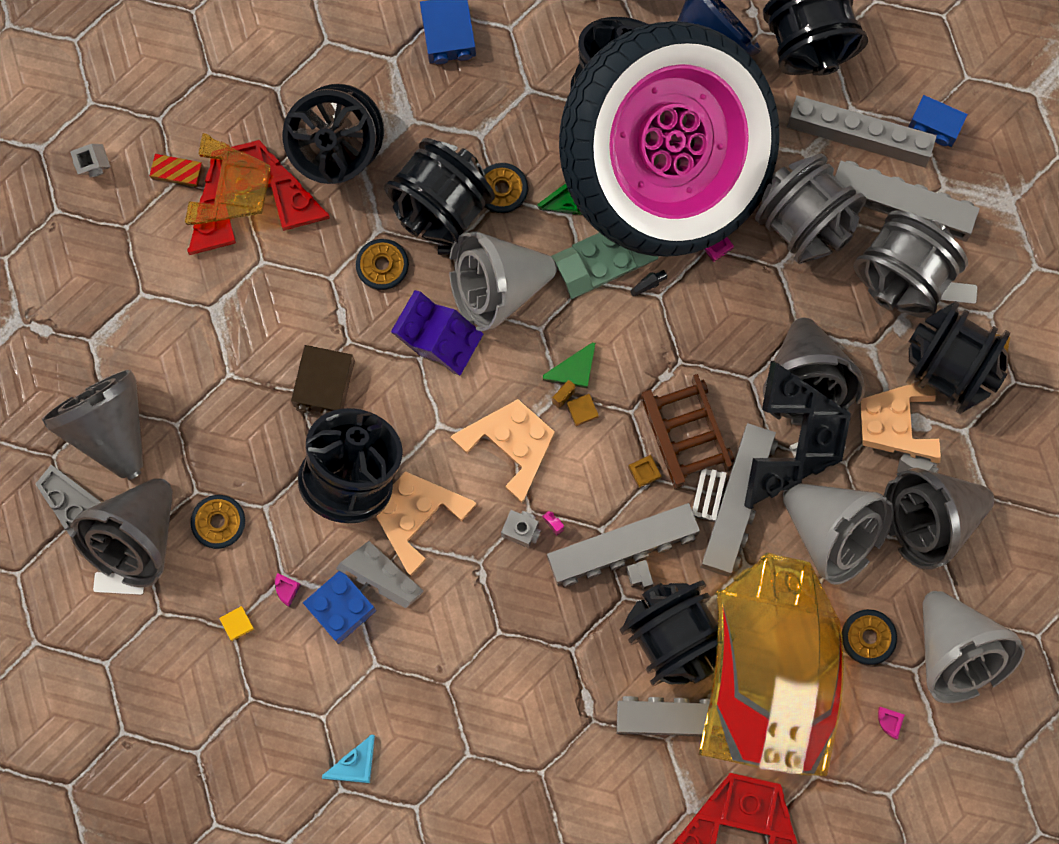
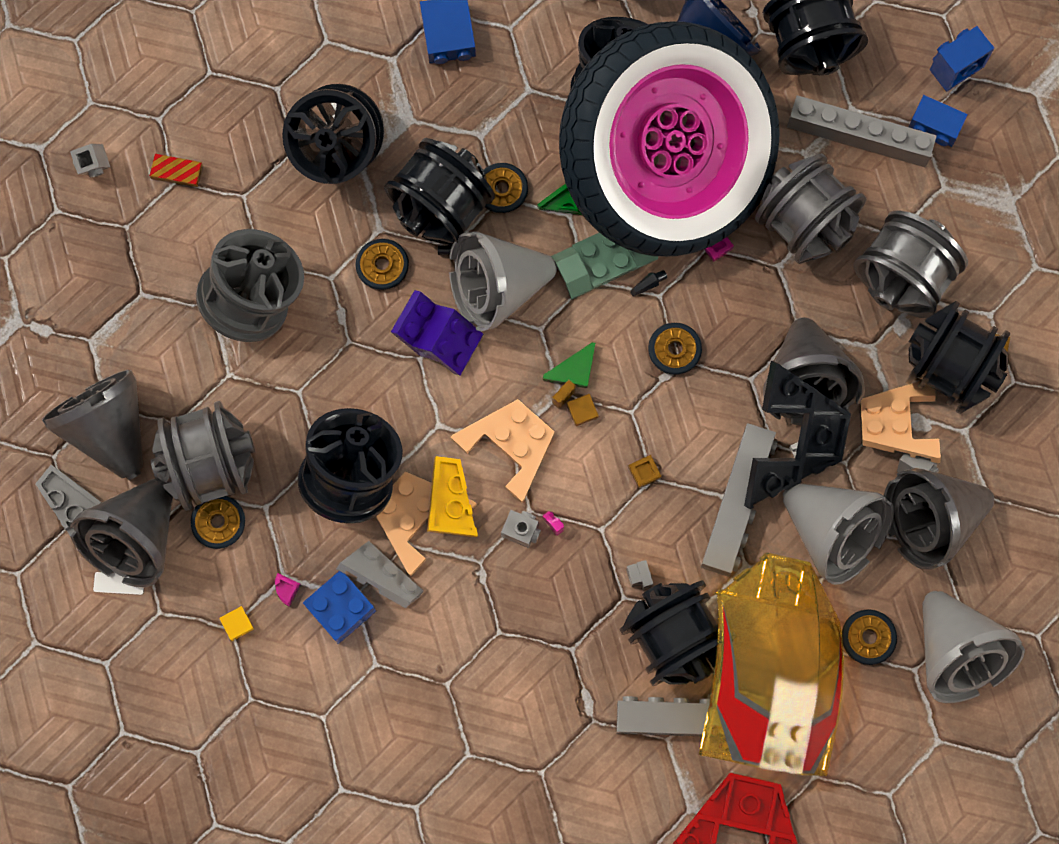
(202, 455): none -> flat silver wheel
(240, 184): clear yellow wing -> none
(246, 262): none -> dark grey wheel
(293, 202): red wing -> none
(322, 380): dark brown brick -> none
(355, 765): medium azure tile -> none
(449, 500): none -> yellow wing
(623, 544): light grey brick -> none
(662, 427): reddish brown fence -> none
(669, 362): none -> wheel
(712, 473): white tile -> none
(890, 722): dark pink tile -> none
(893, 194): light grey brick -> none
(961, 58): none -> blue brick
(961, 293): white sticker -> none

